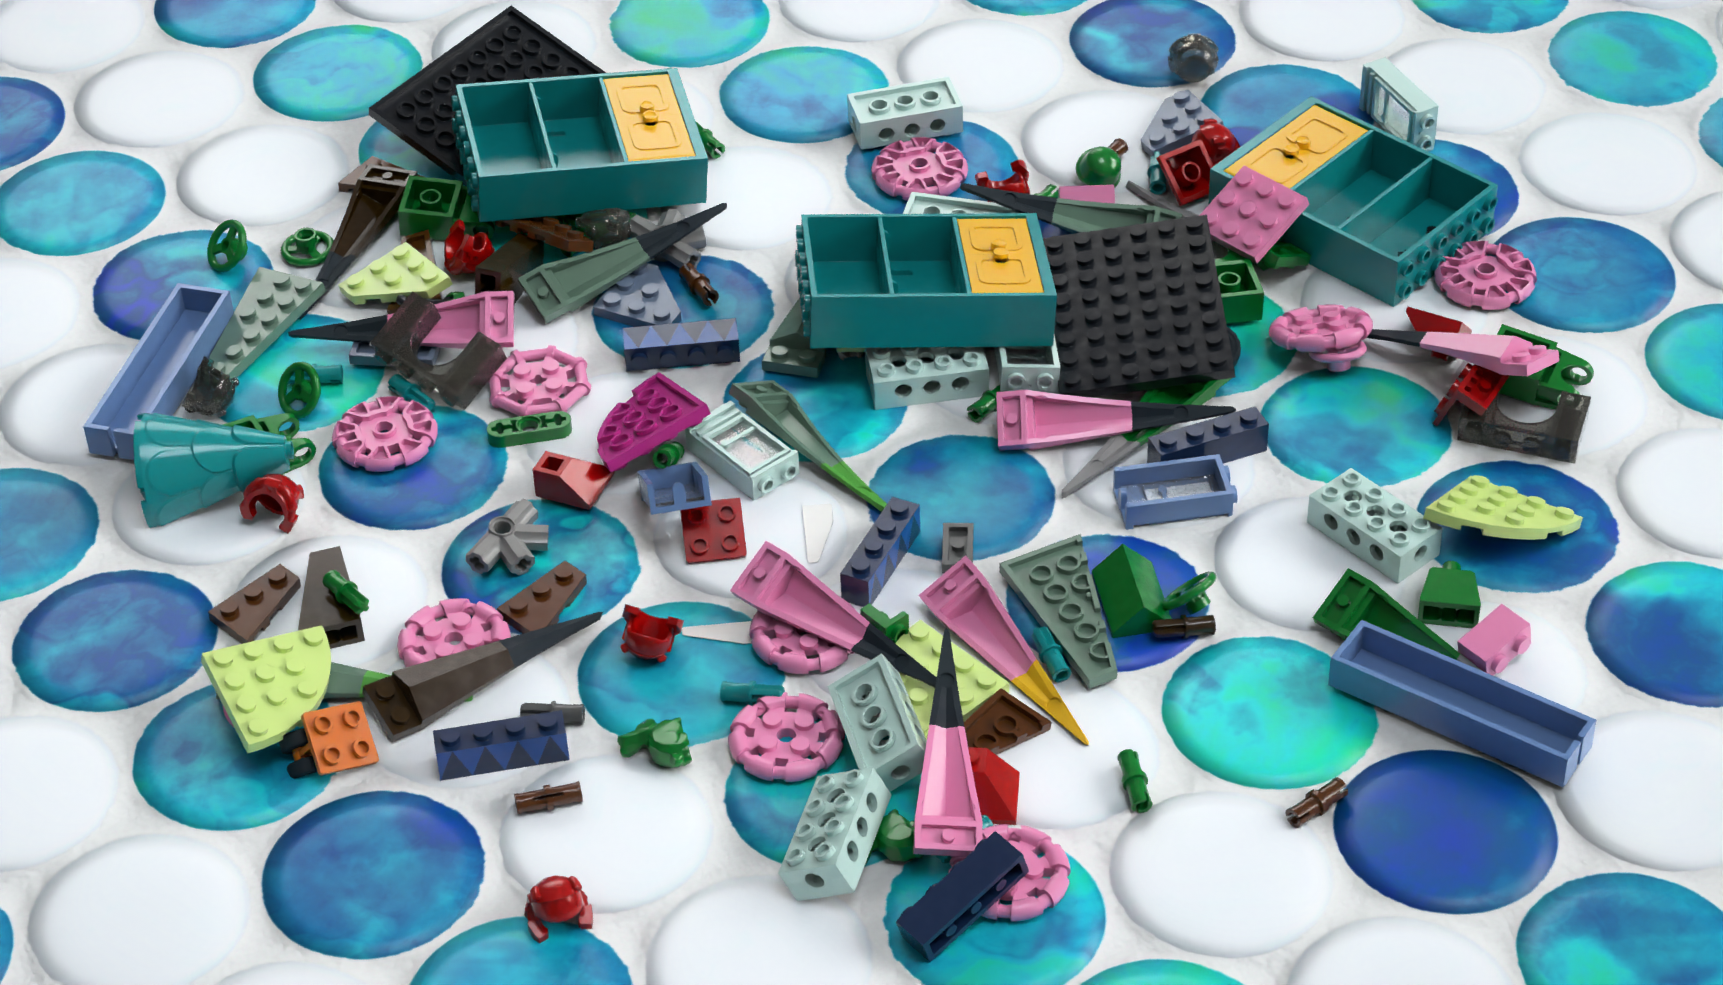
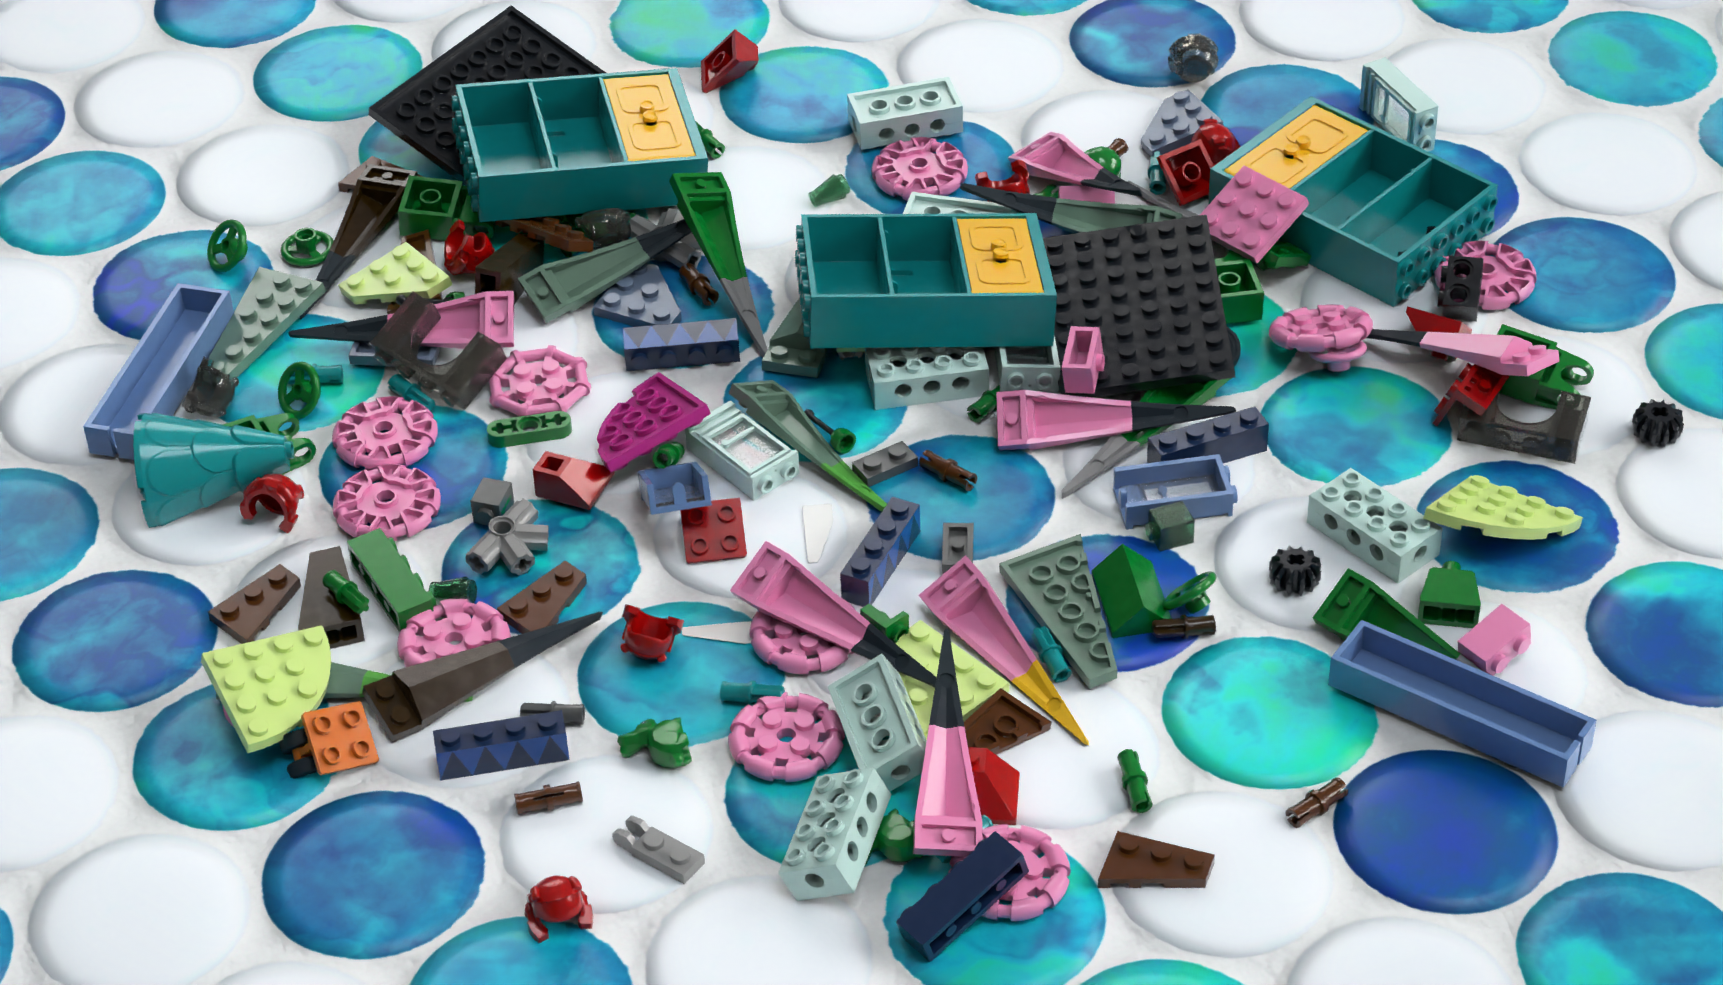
(366, 502): none -> bright pink plate
(389, 577): none -> green brick
(454, 589): none -> clear green cone
(491, 500): none -> dark grey brick
(659, 850): none -> light grey hinge
(710, 214): none -> green plate
(728, 61): none -> red slope
(830, 190): none -> clear green cone
(841, 438): none -> green hinge
(885, 464): none -> dark grey plate
(948, 470): none -> reddish brown pin
(1060, 160): none -> bright pink plate
(1082, 360): none -> bright pink brick
(1145, 860): none -> reddish brown wing
(1170, 526): none -> clear green brick
(1295, 570): none -> black gear
(1463, 288): none -> black brick
(1658, 422): none -> black gear

